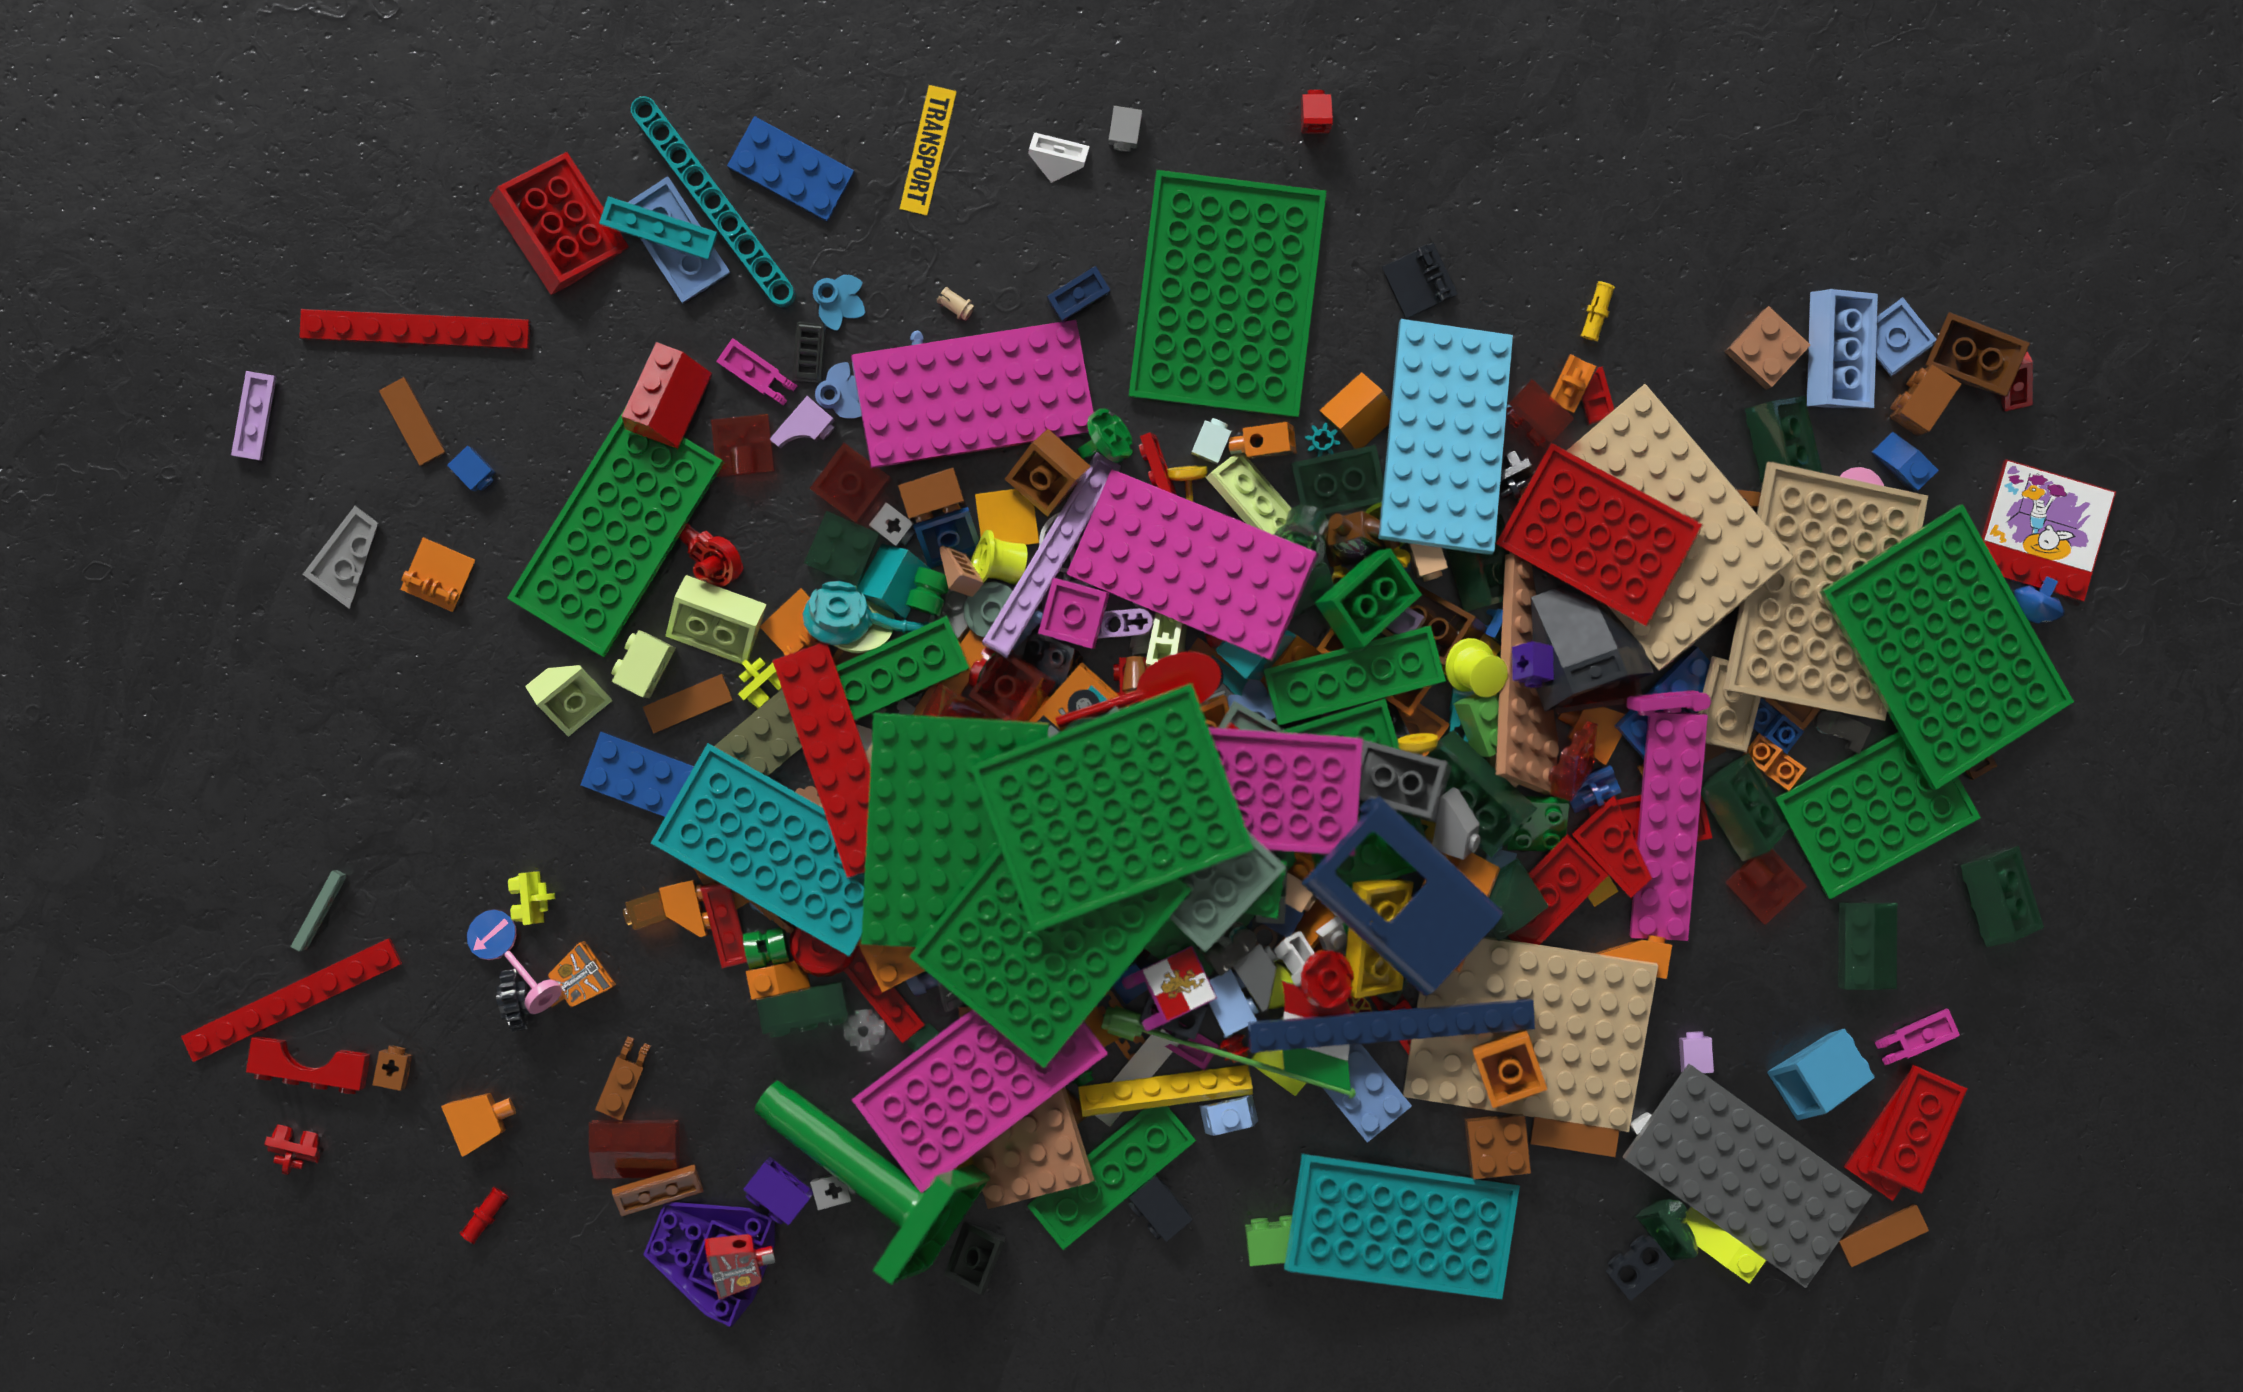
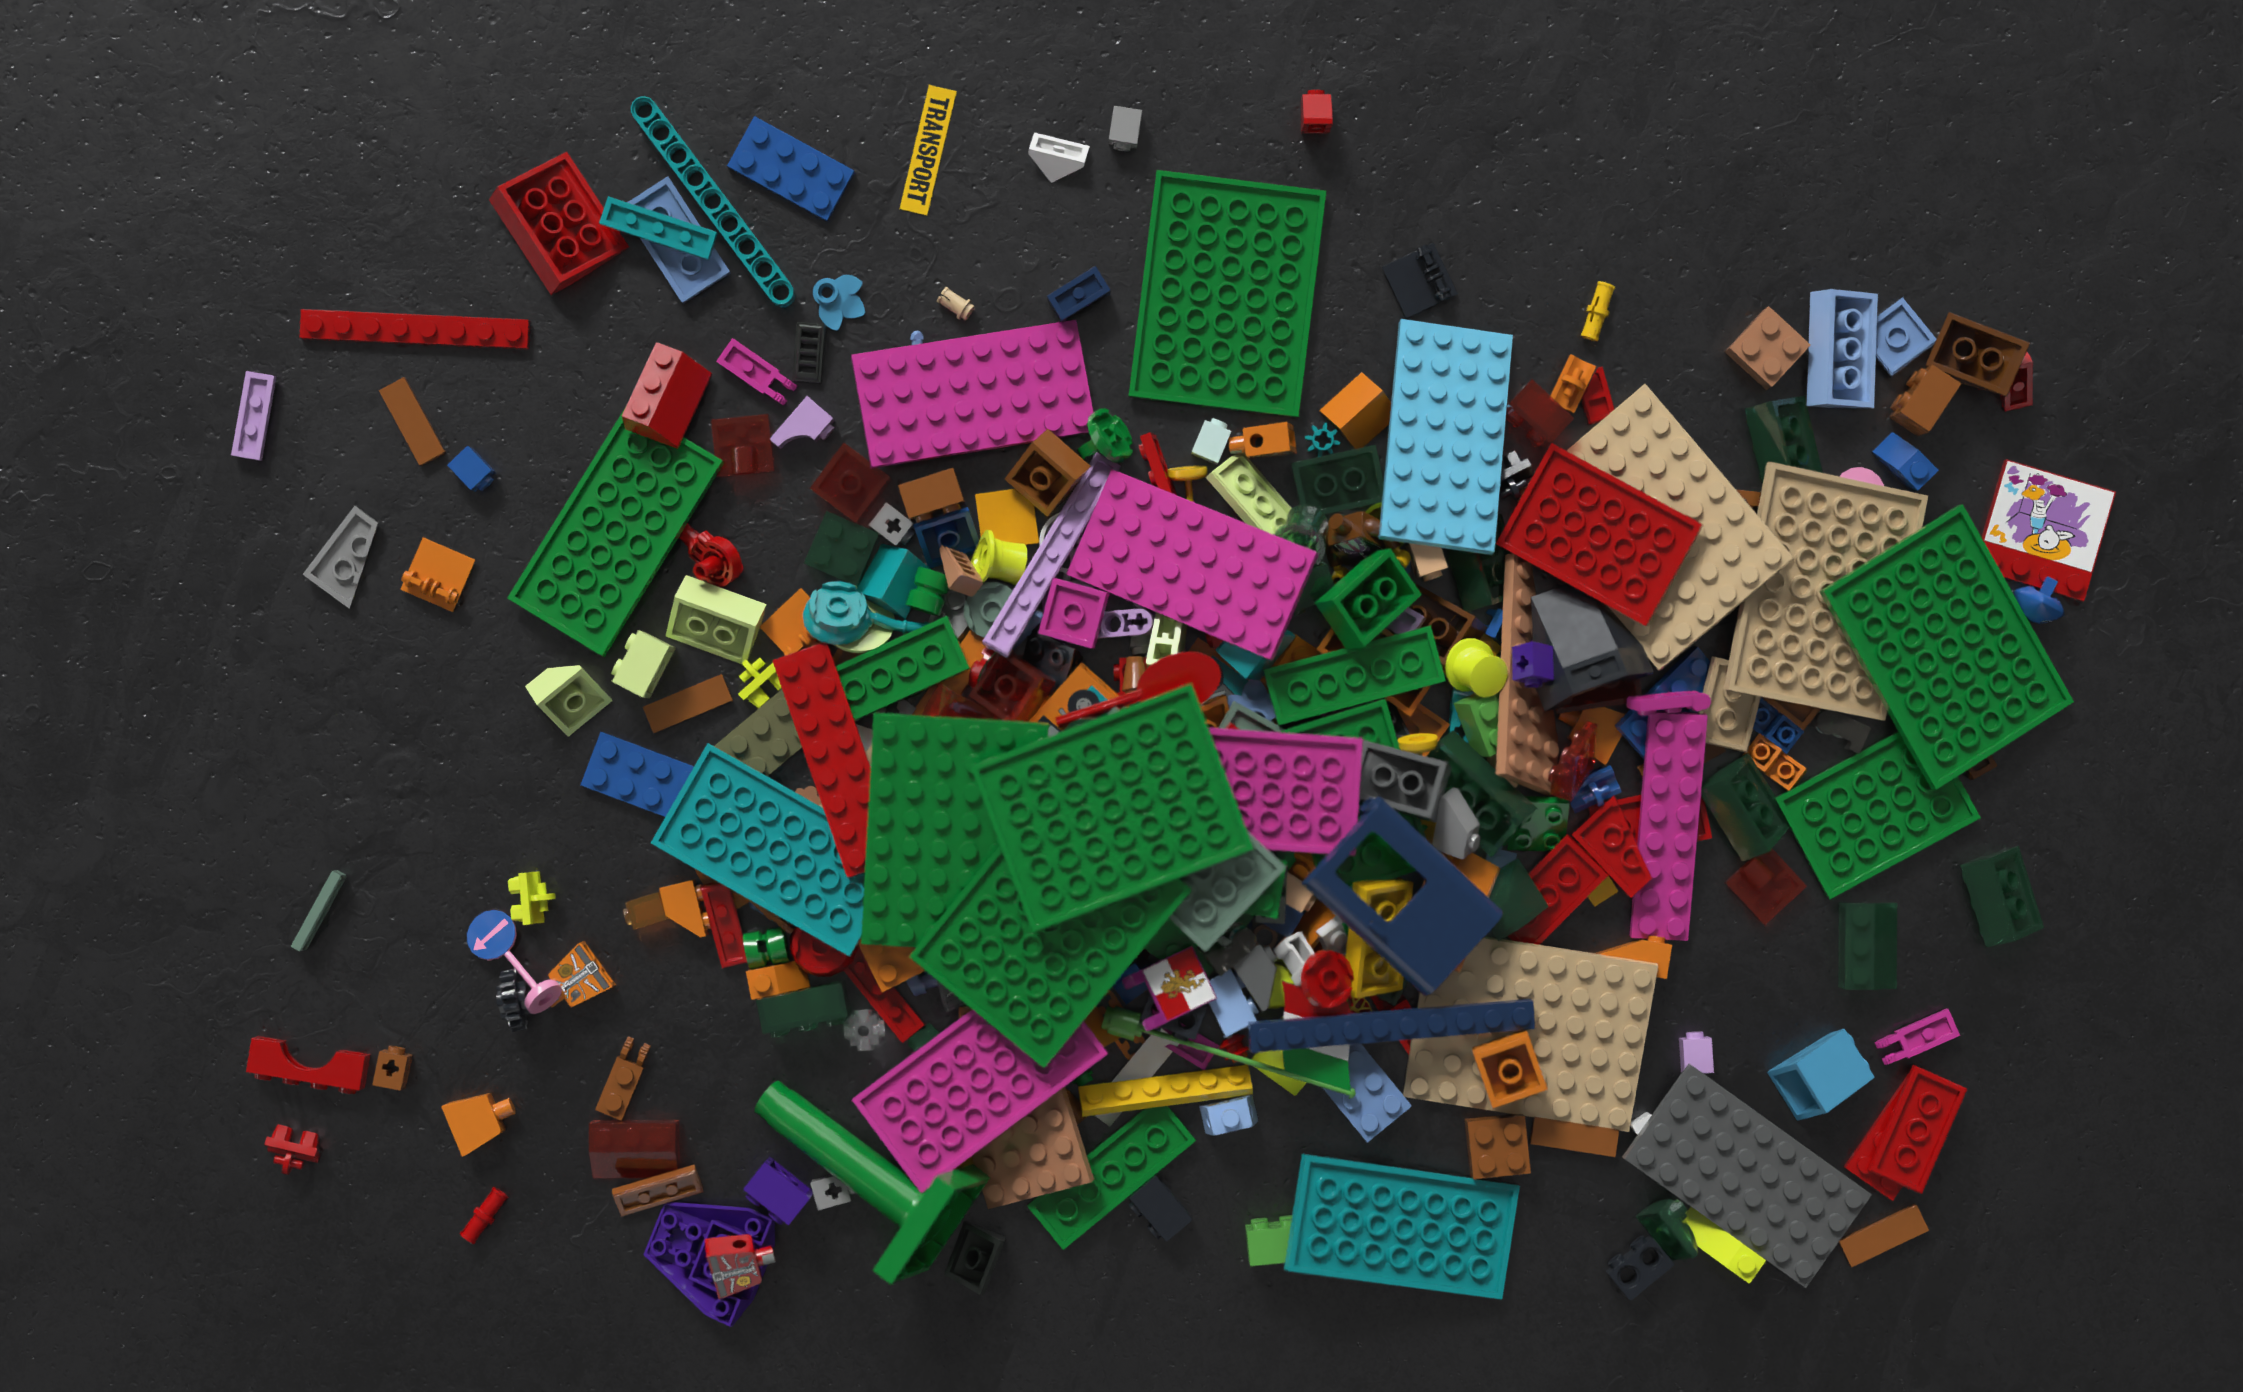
(291, 1000): red plate -> none
(846, 397): medium blue plate -> none

